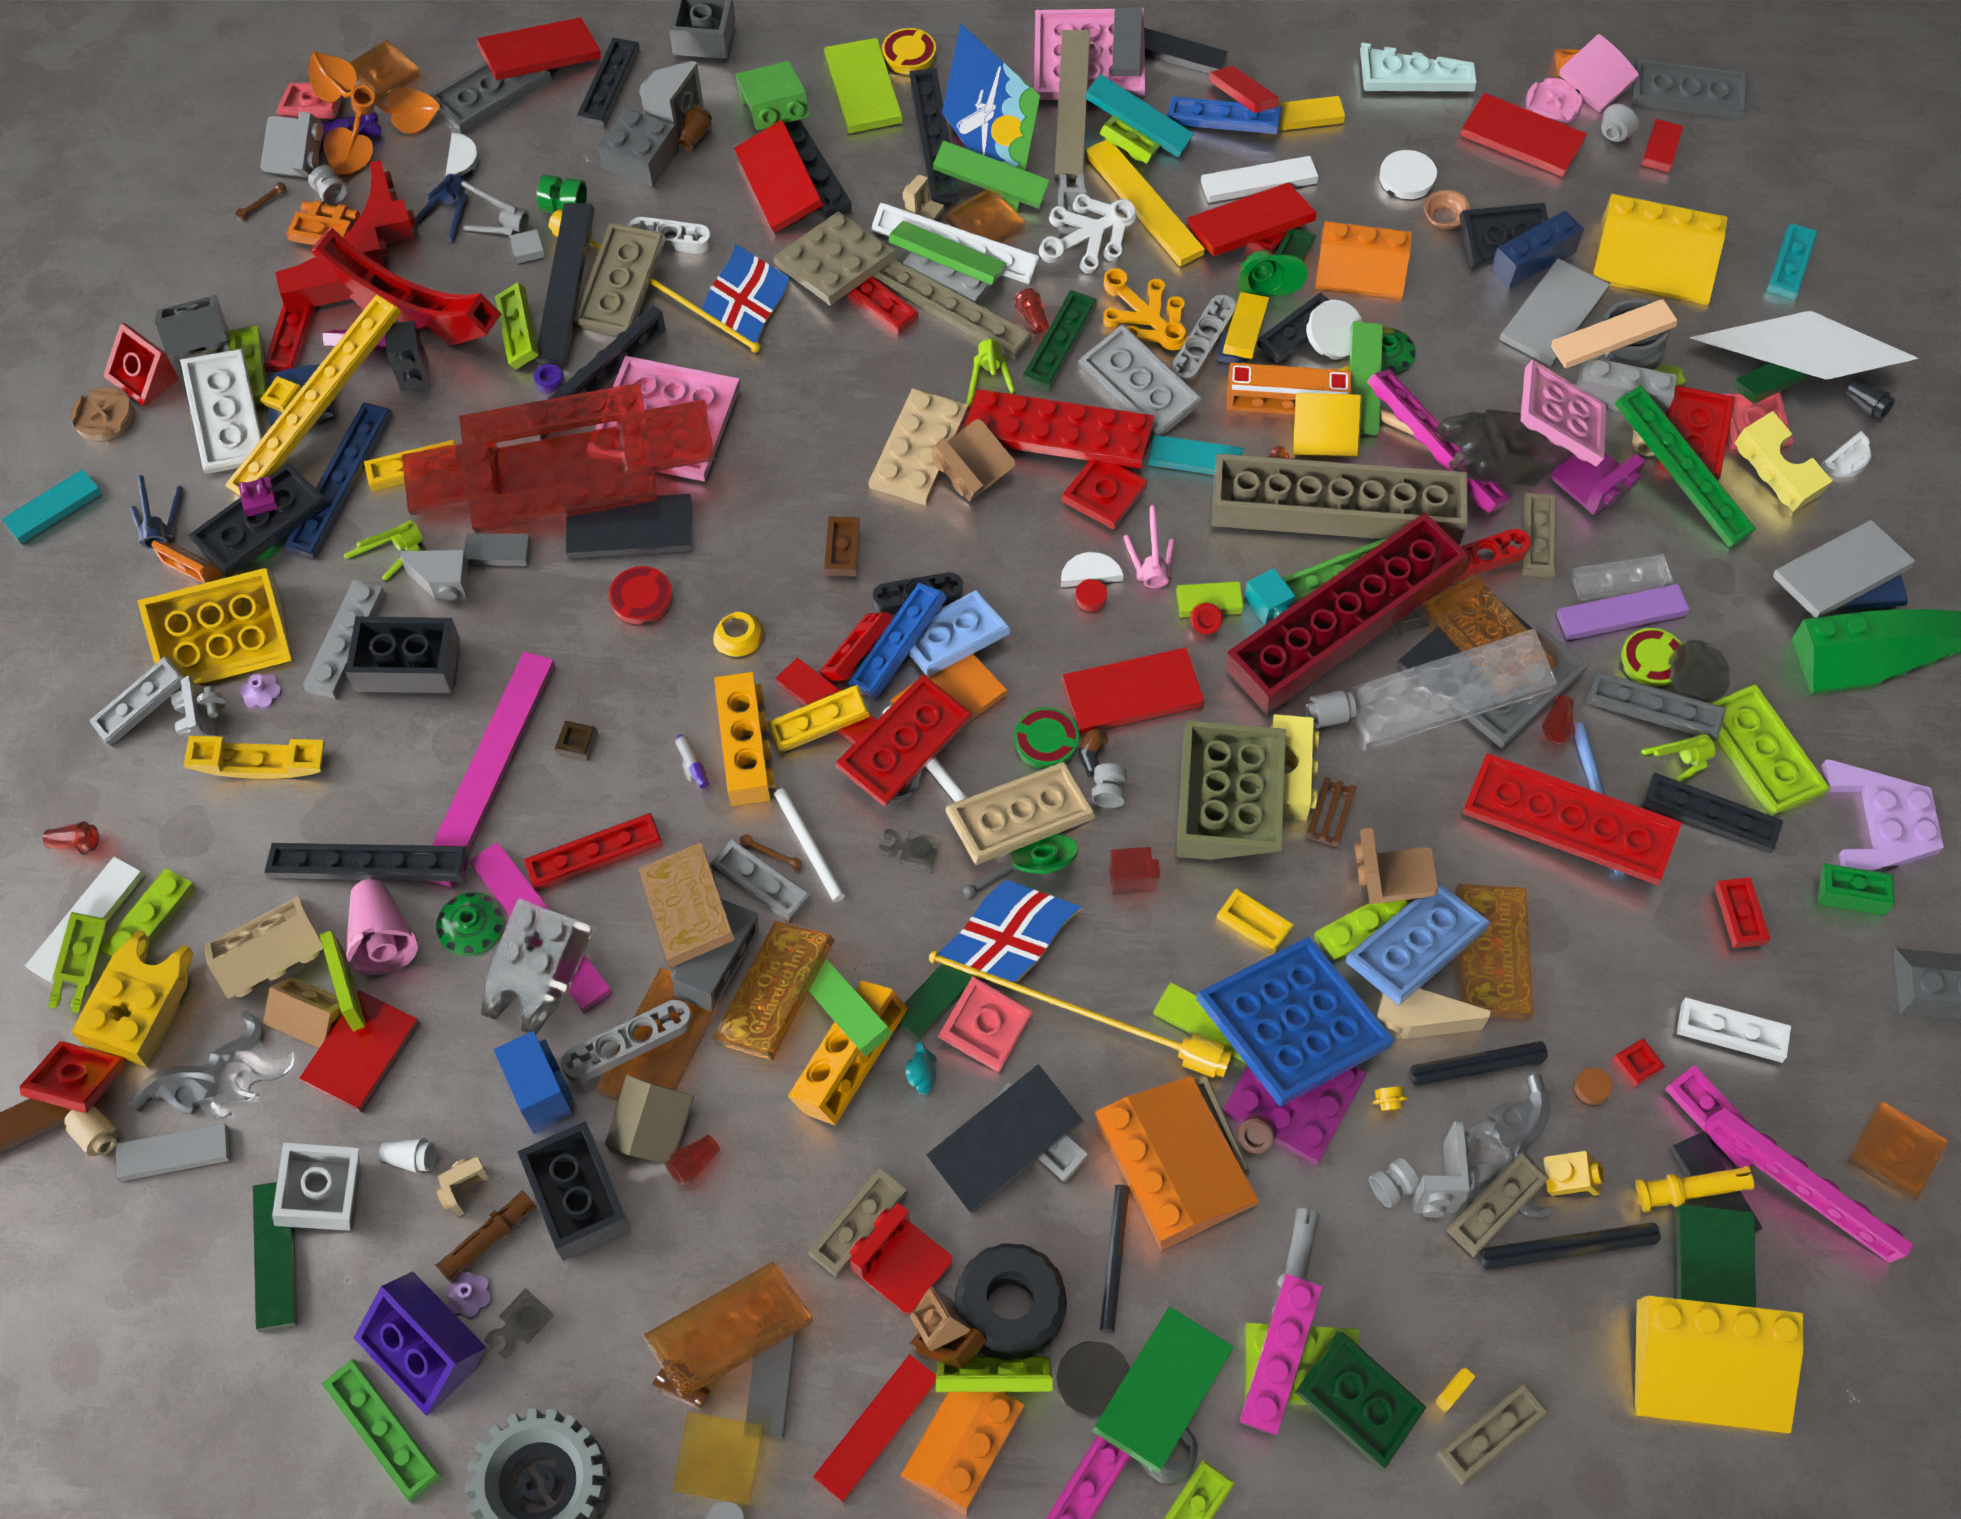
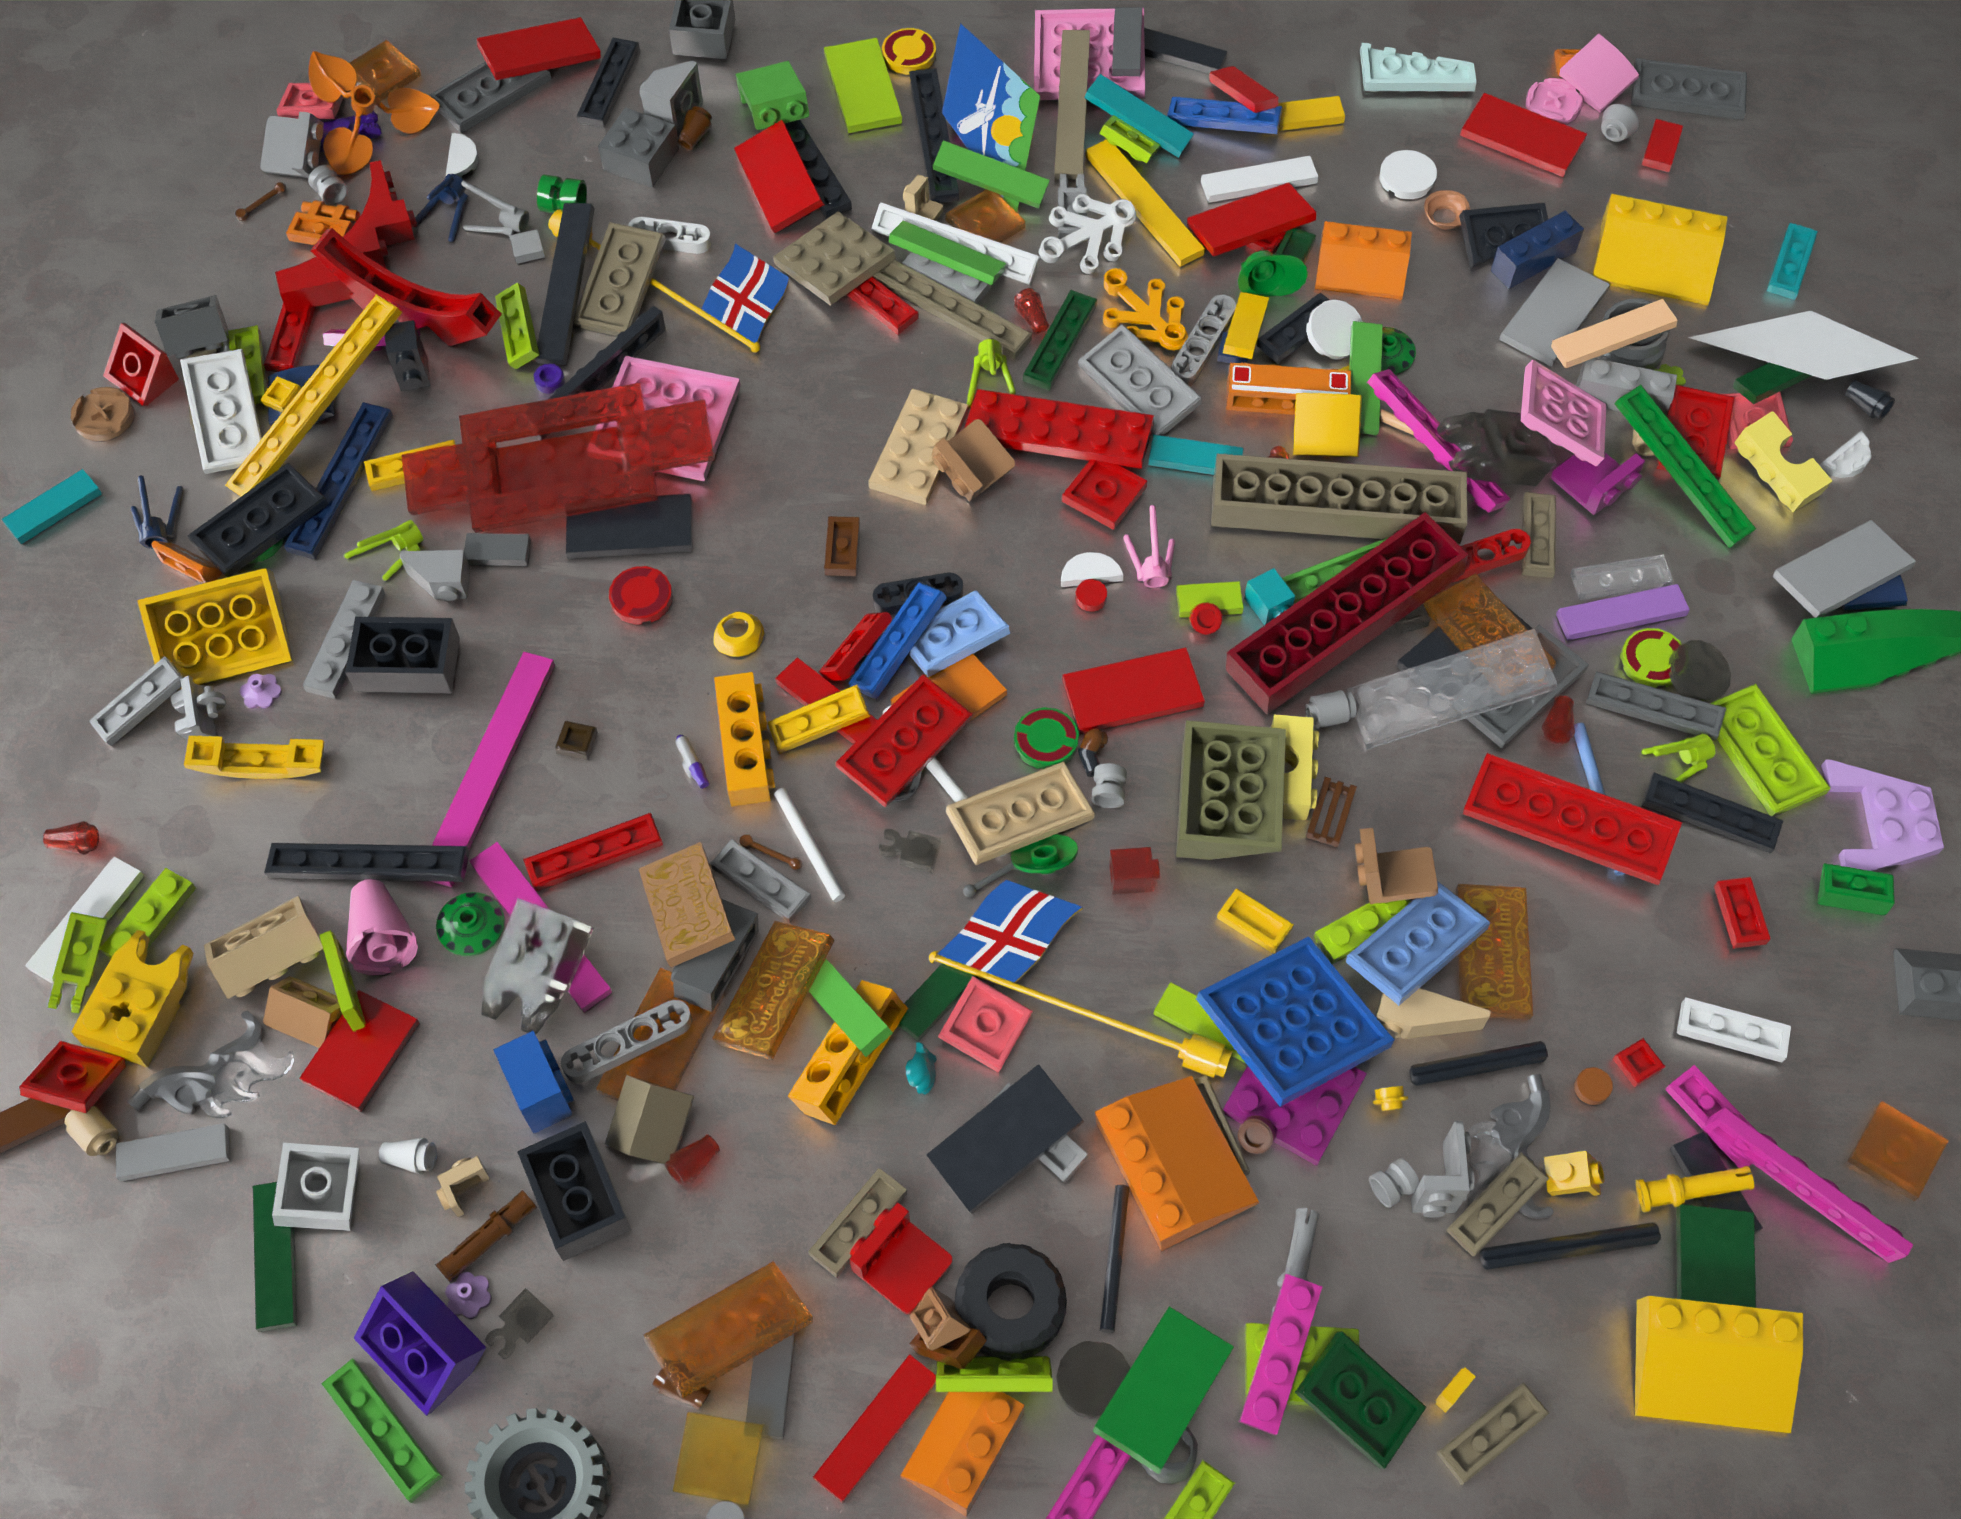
(257, 496): magenta tile -> none

